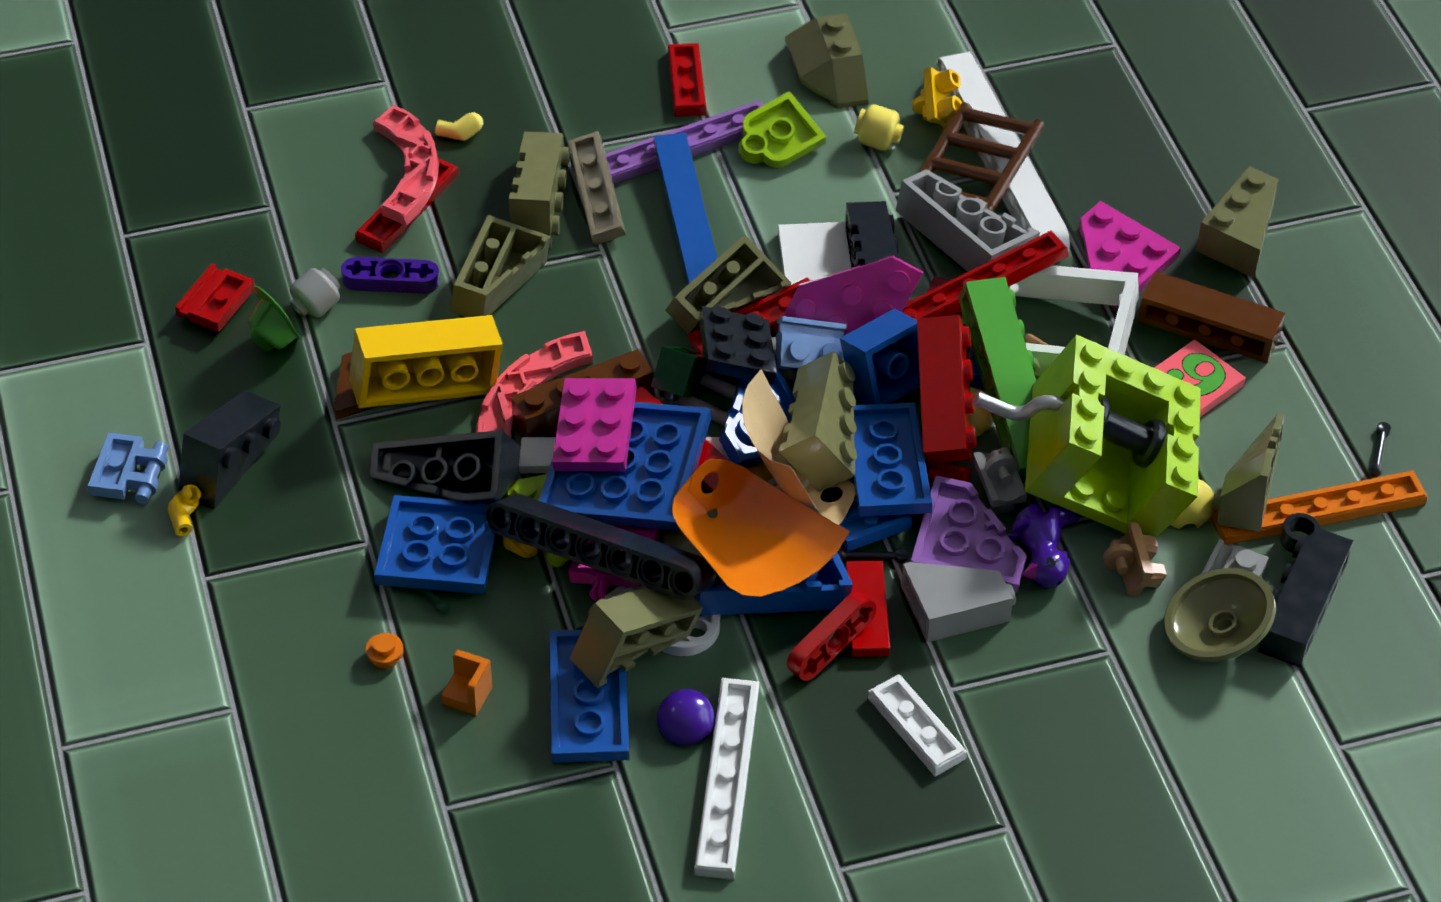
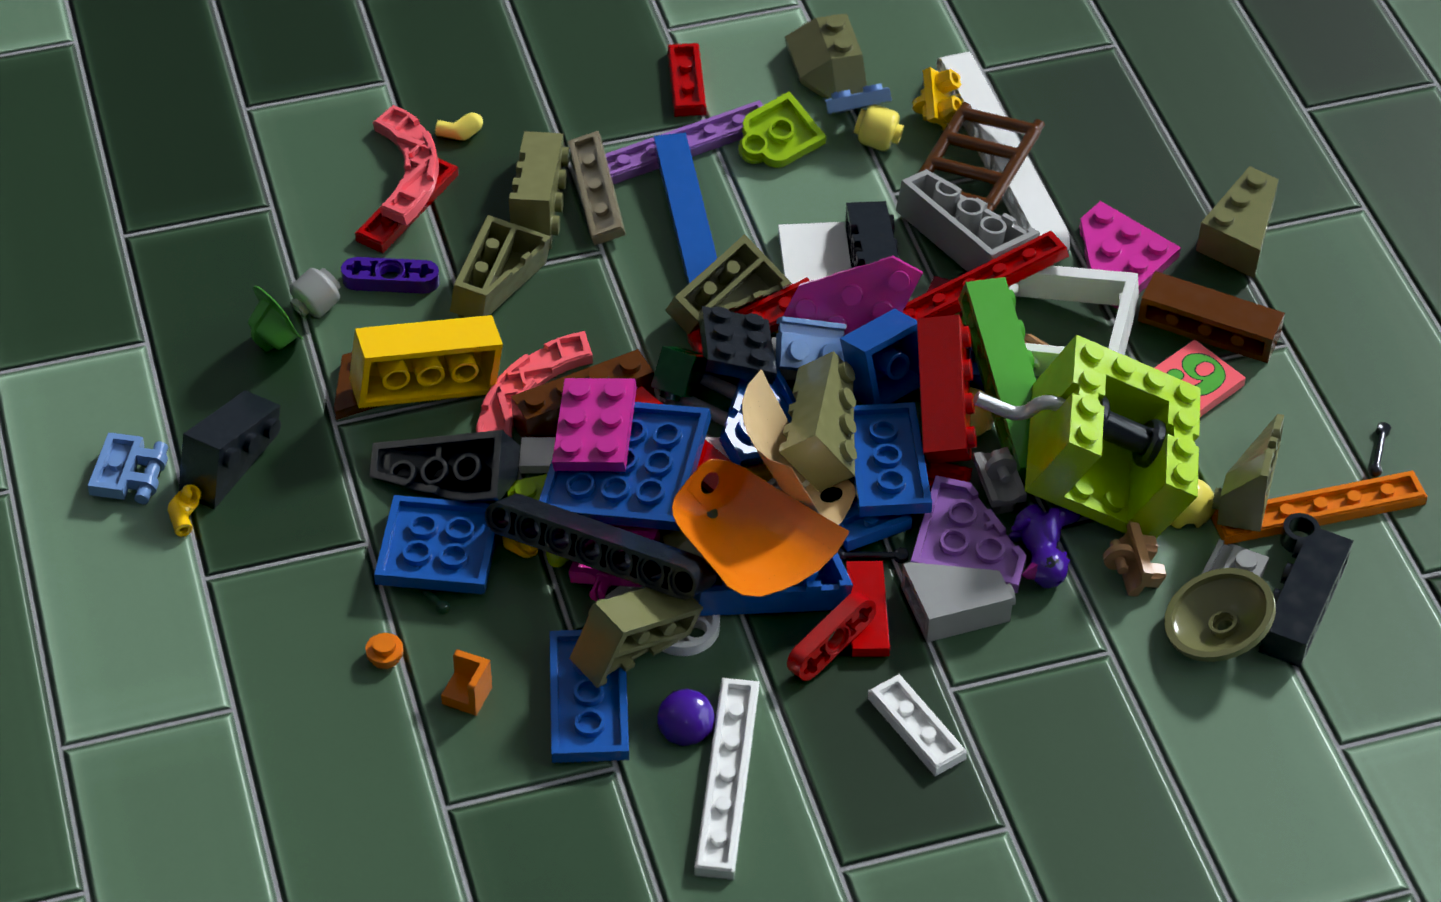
(215, 297): red plate -> none
(845, 101): none -> medium blue plate

